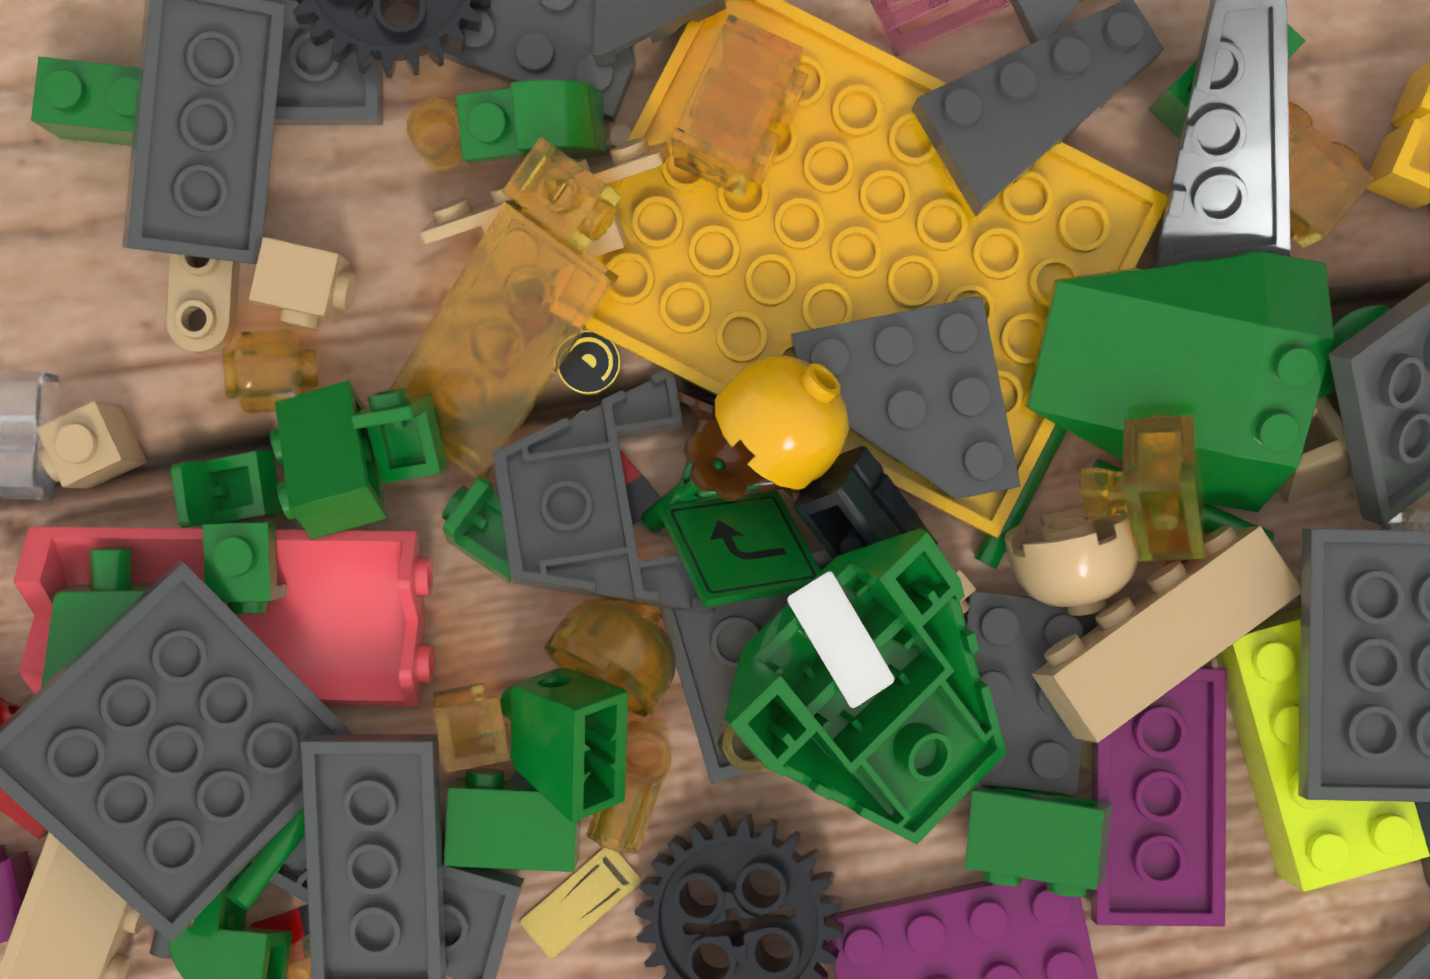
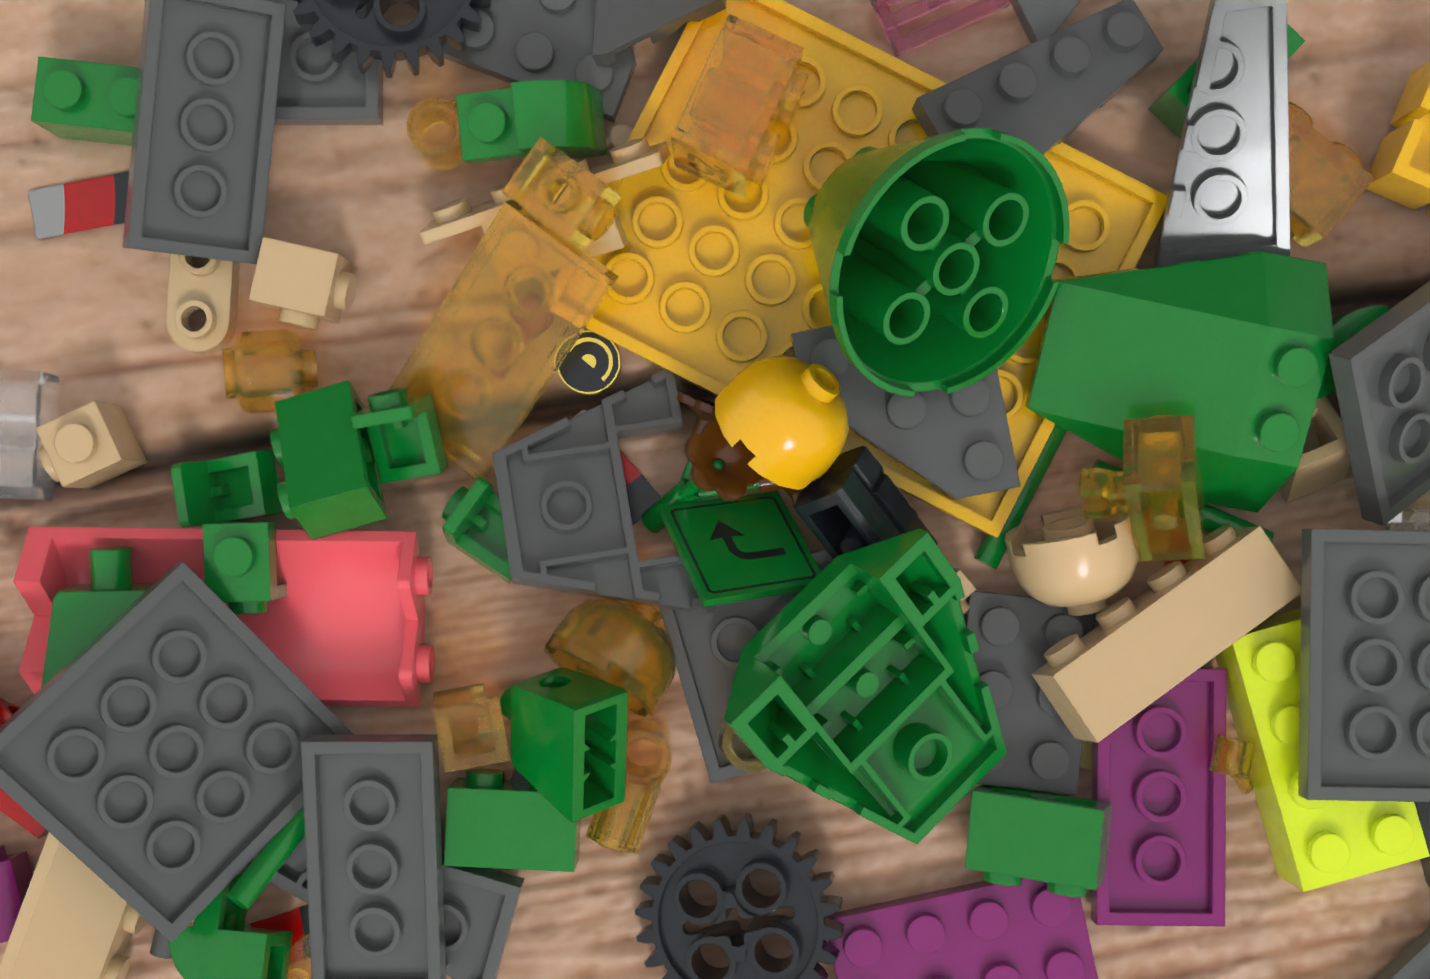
(79, 205): none -> sticker
(580, 901): clear yellow sticker -> none
(840, 639): white sticker -> none
(938, 255): none -> green cone
(1234, 760): none -> clear yellow hand

